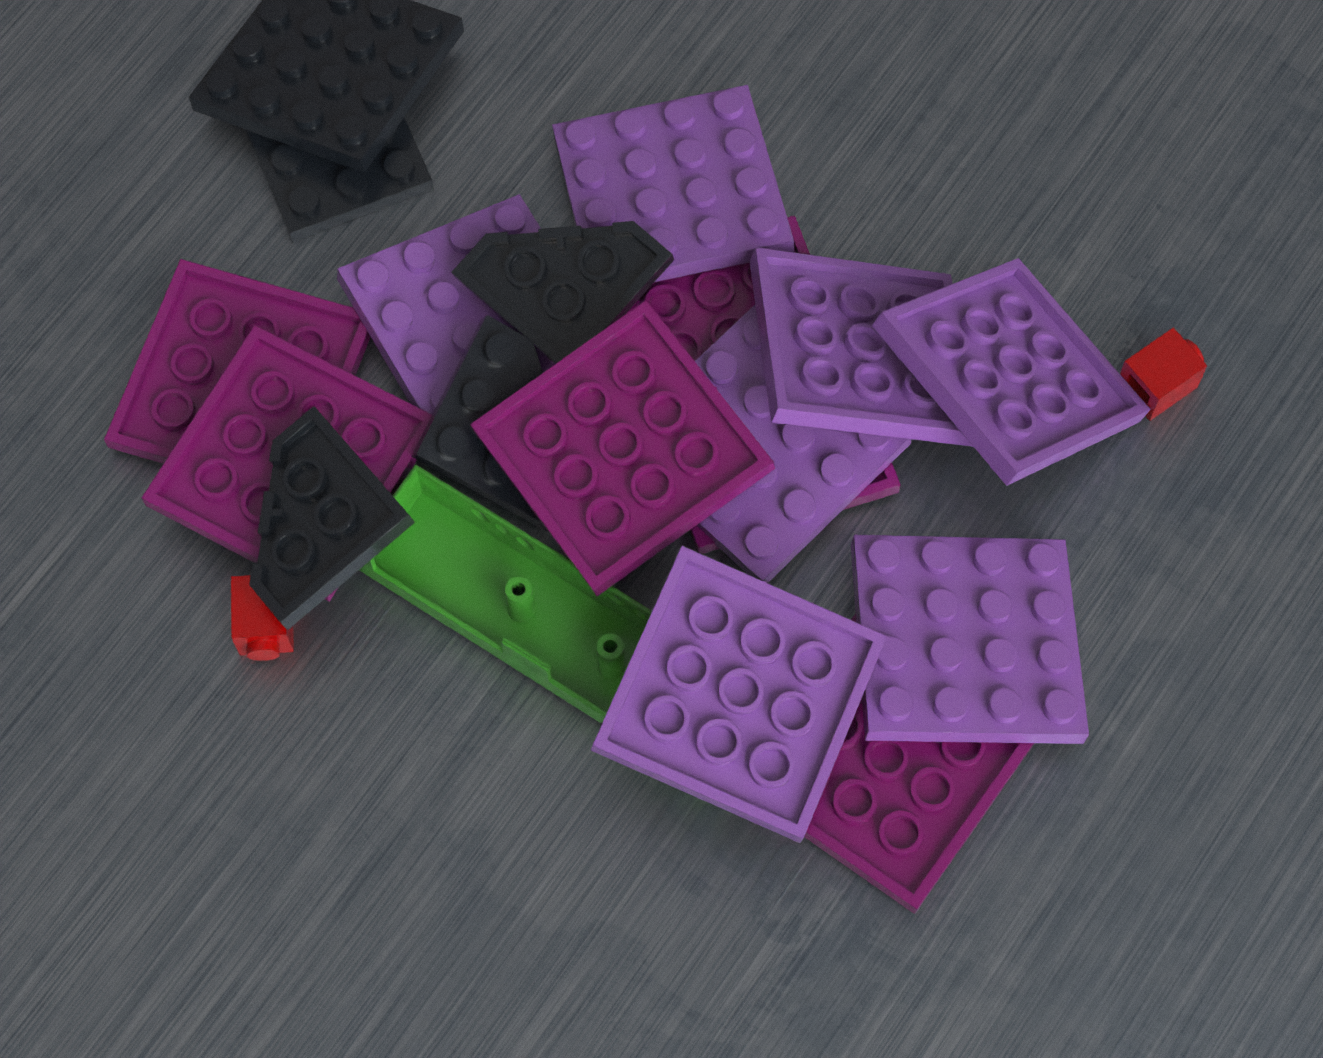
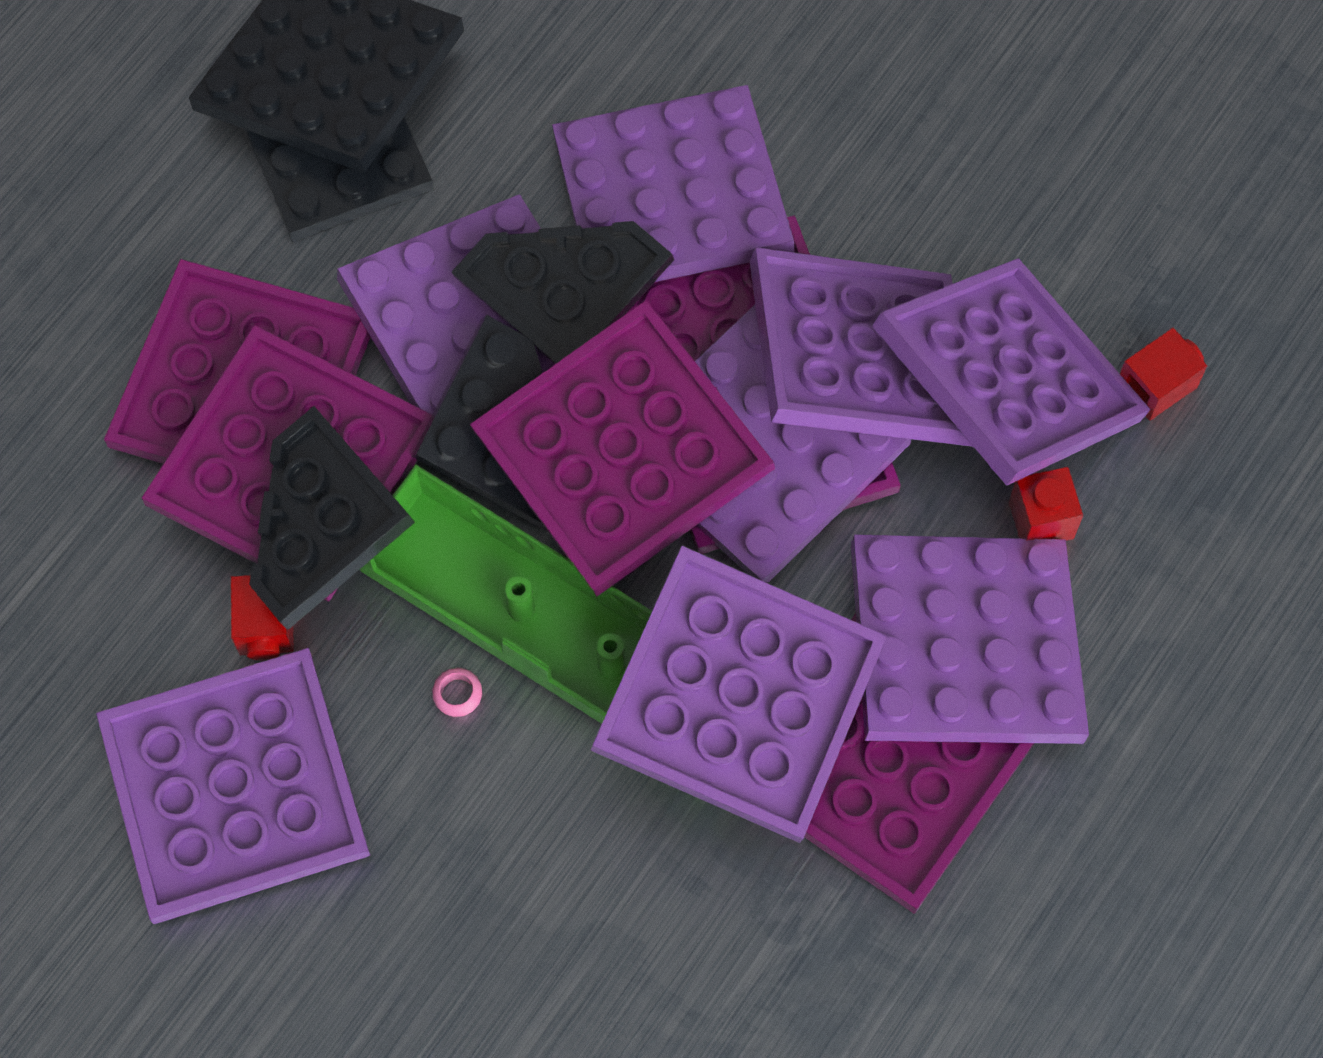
(231, 786): none -> medium lavender plate
(460, 709): none -> bright pink piece
(1046, 506): none -> red brick

